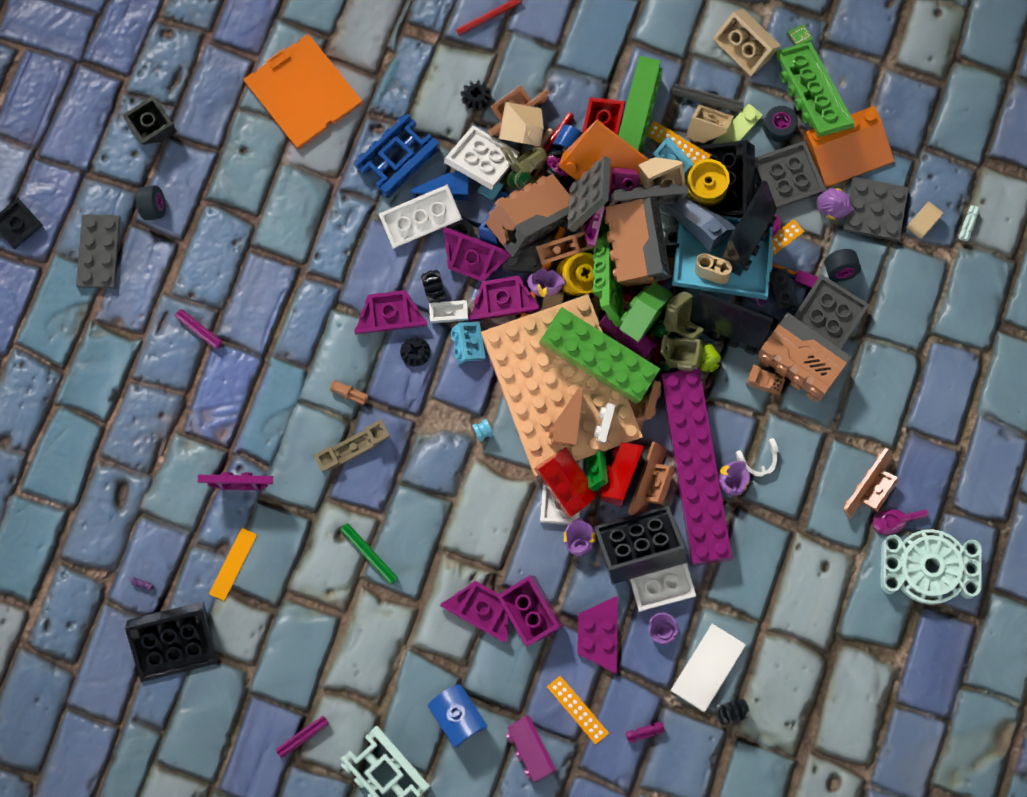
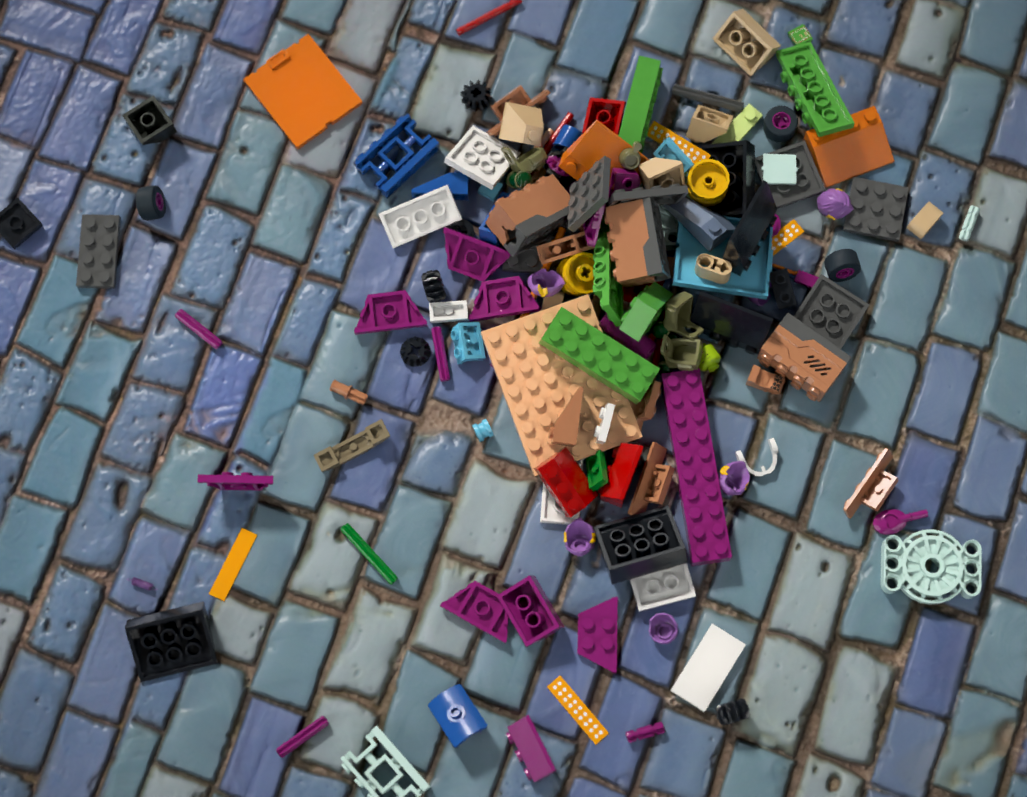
(440, 354): none -> magenta axle
(629, 157): none -> olive piece
(779, 169): none -> light aqua piece

